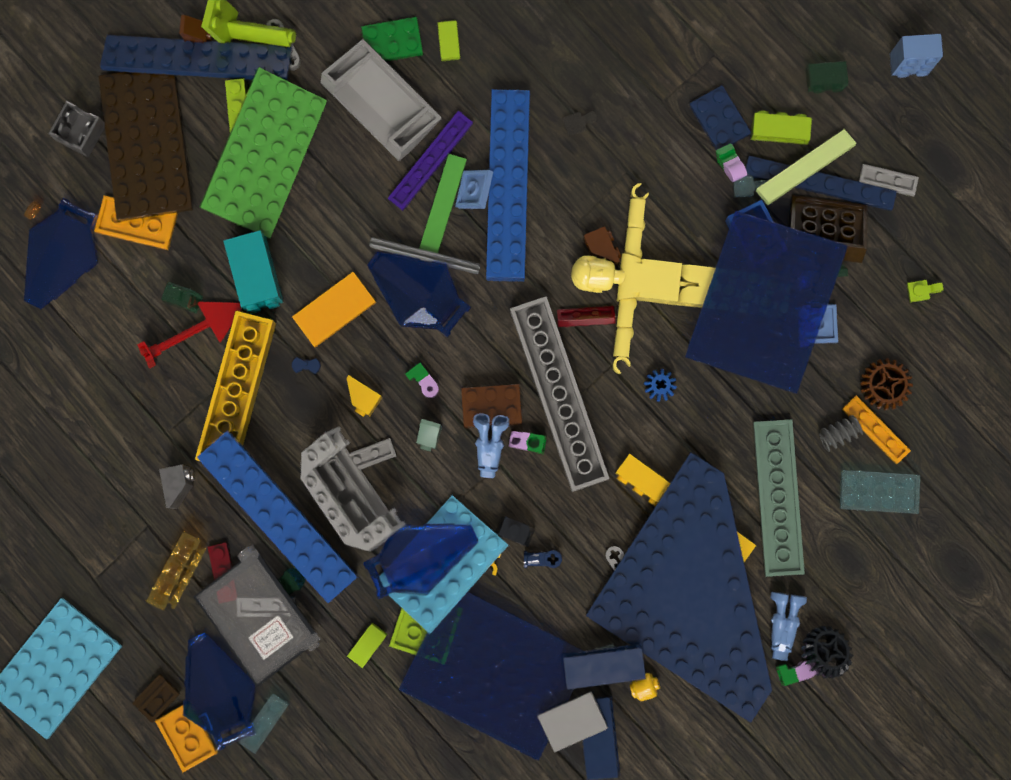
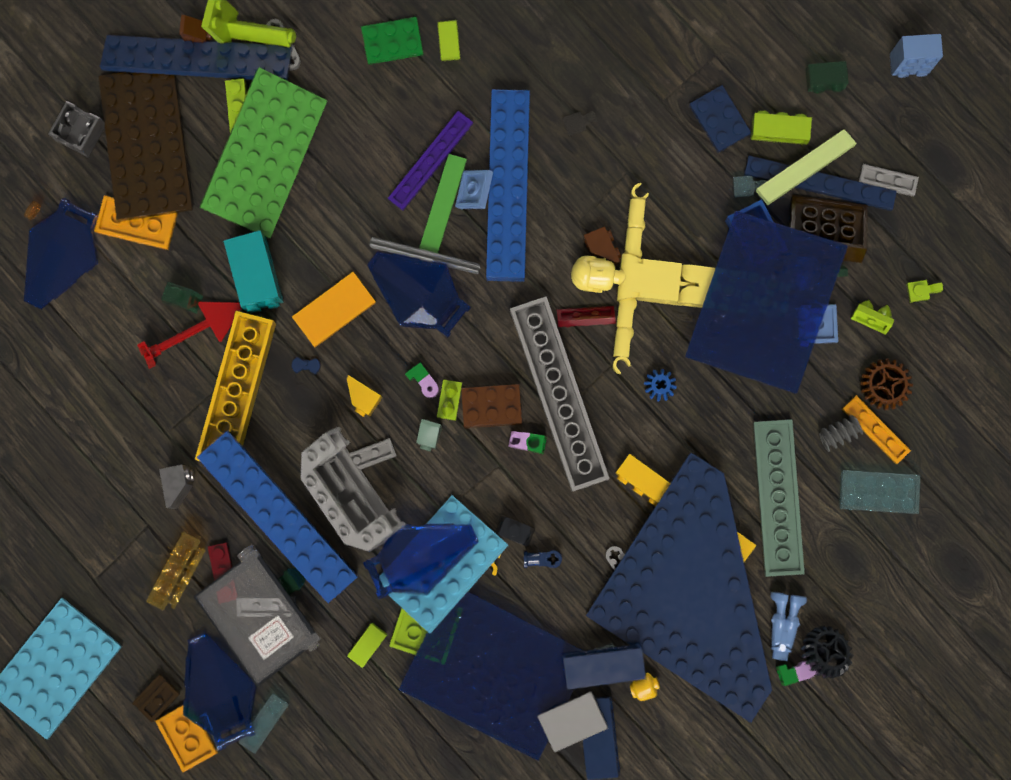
(380, 99): light grey slope -> none
(449, 400): none -> lime tile
(489, 451): medium blue piece -> none
(731, 163): leg -> none
(877, 320): none -> lime tile

